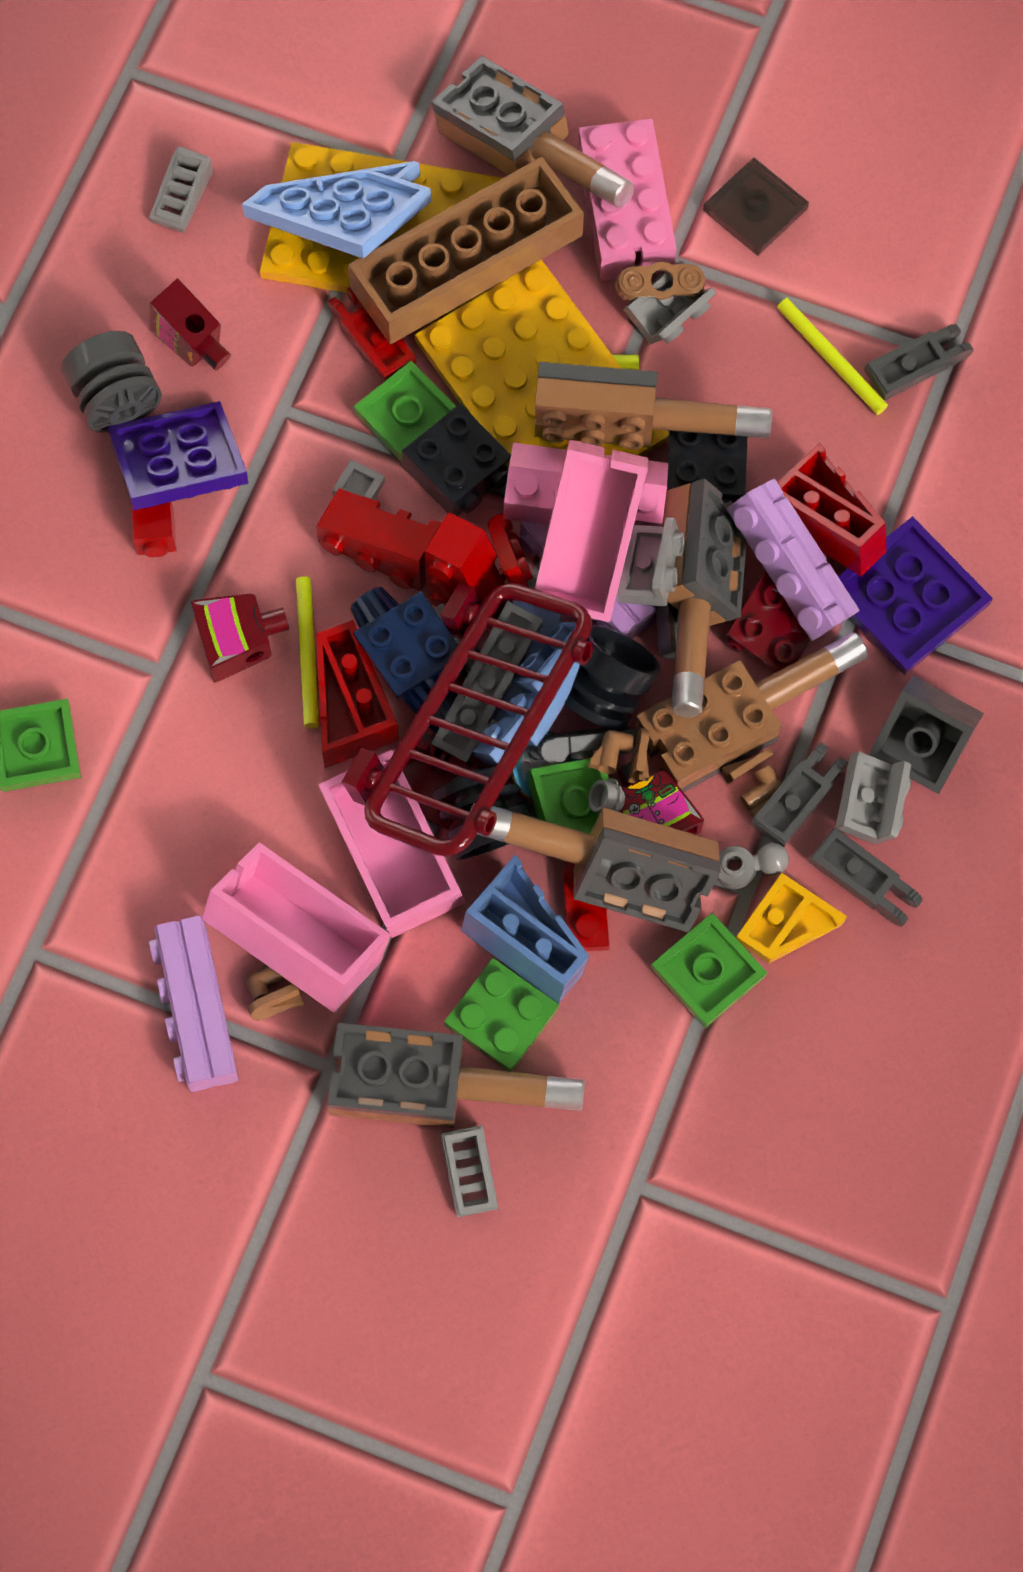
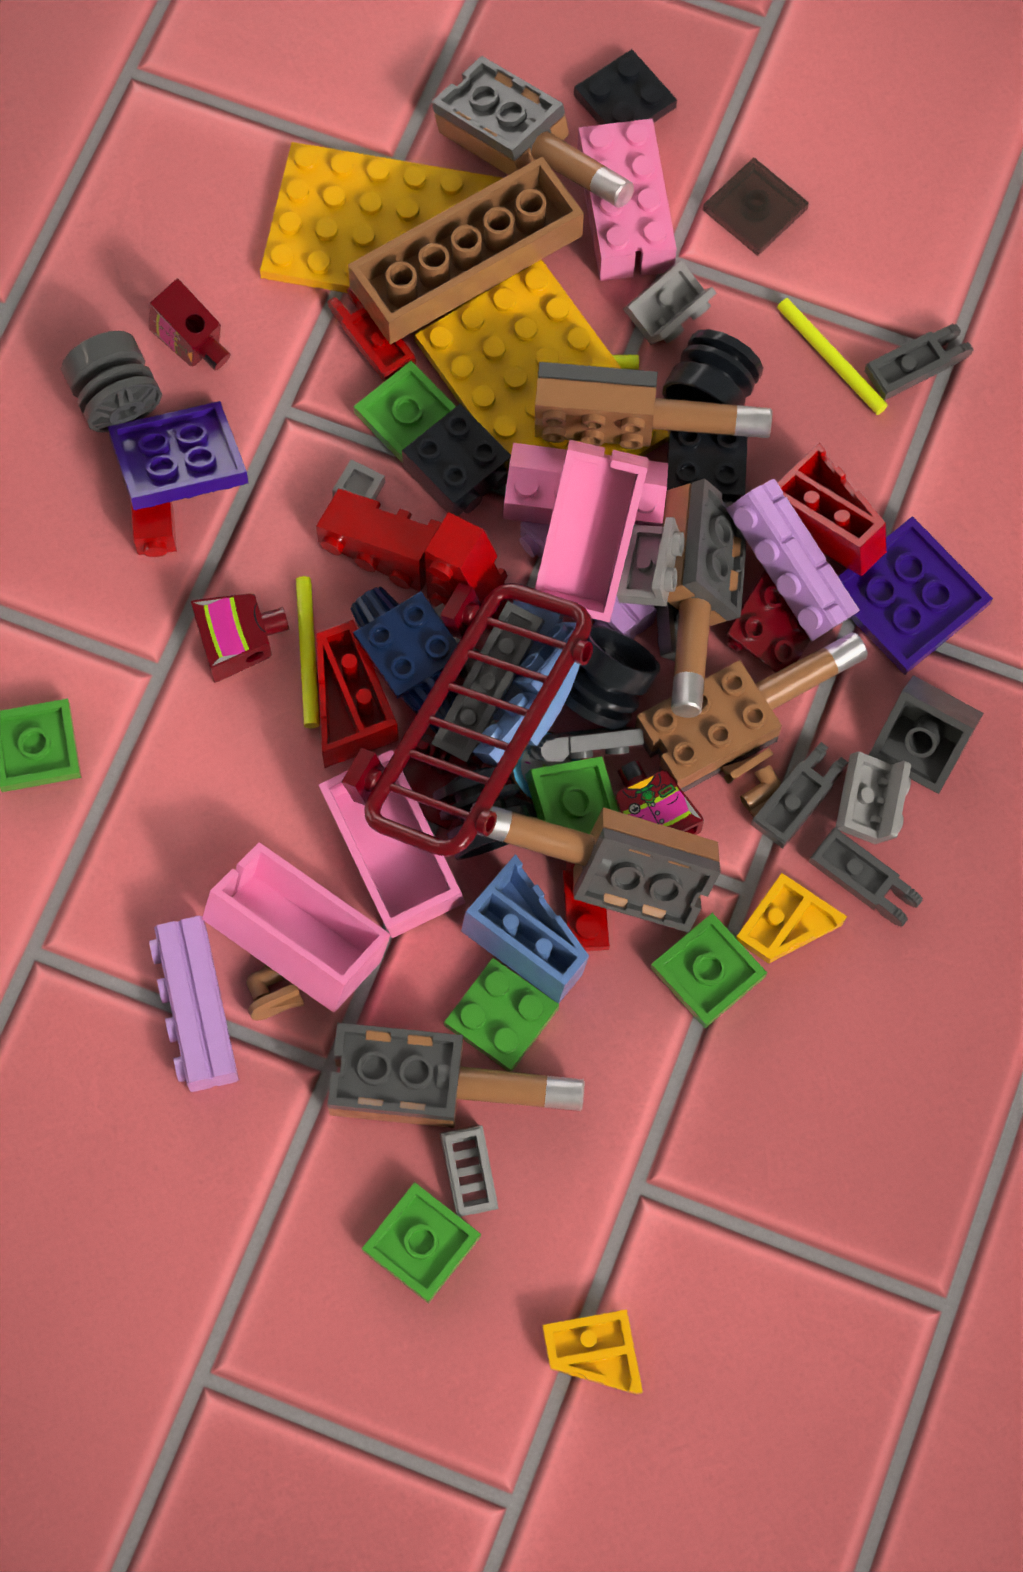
(188, 167): light grey slope -> none
(343, 209): light blue wing -> none
(421, 1242): none -> bright green plate
(509, 550): red hinge -> none
(595, 1350): none -> yellow wing
(606, 756): medium nougat piece -> none
(606, 795): light grey plate -> none
(625, 92): none -> black plate
(636, 281): medium nougat piece -> none
(714, 370): none -> black wheel
(771, 860): light grey plate -> none

